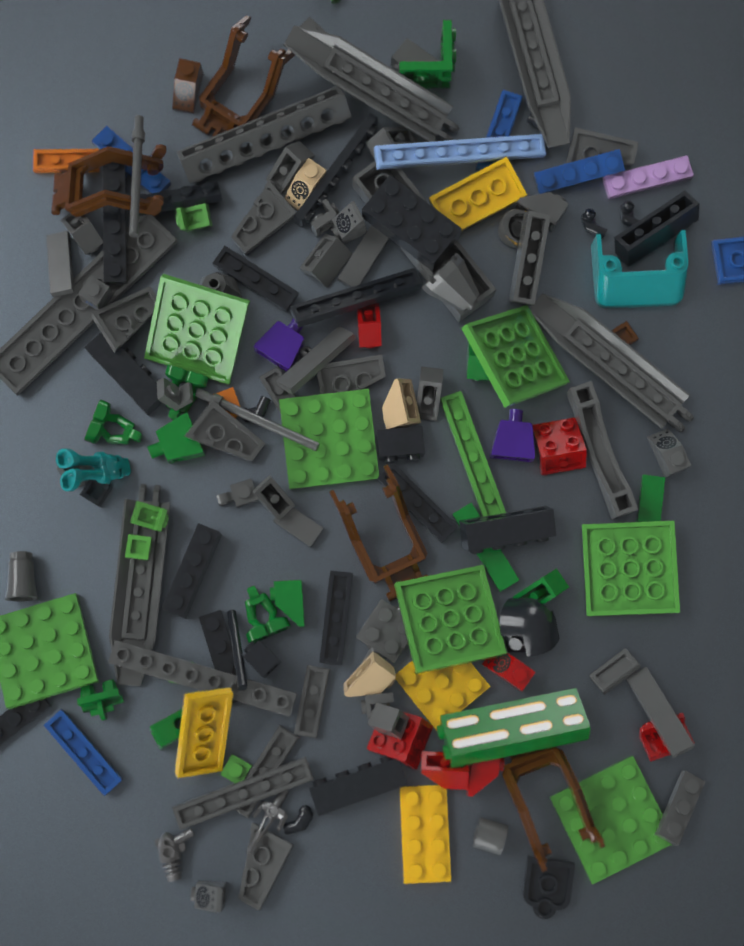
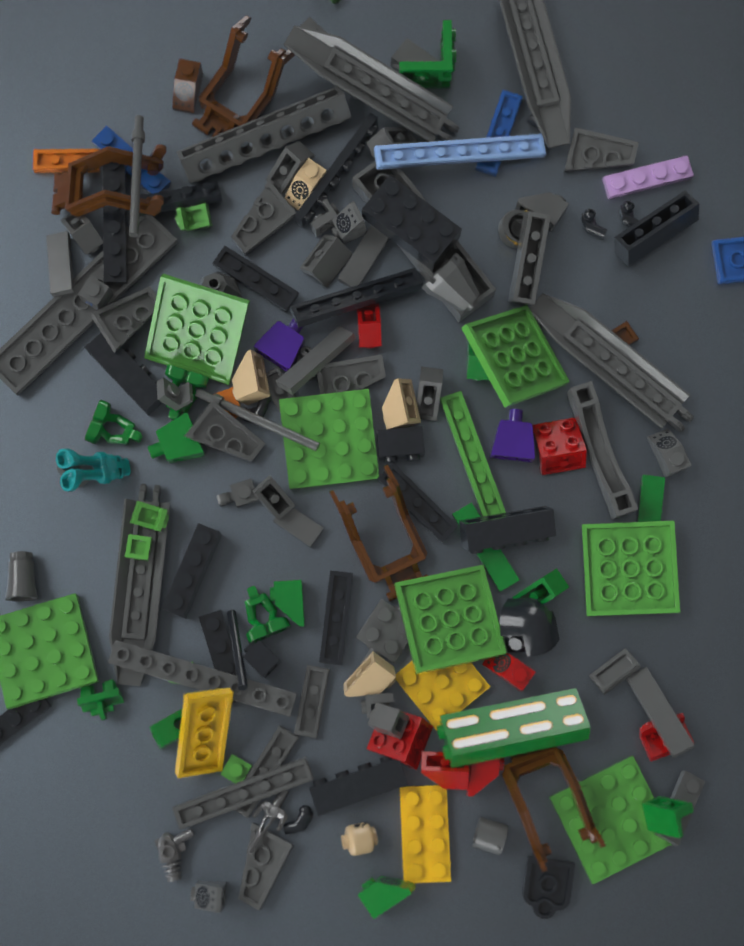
(83, 752): blue plate -> none
(96, 492): black tile -> none
(250, 379): none -> tan slope
(359, 838): none -> tan head
(384, 893): none -> green slope
(480, 194): yellow plate -> none
(579, 171): blue plate -> none
(639, 288): teal windscreen -> none
(665, 814): none -> green panel

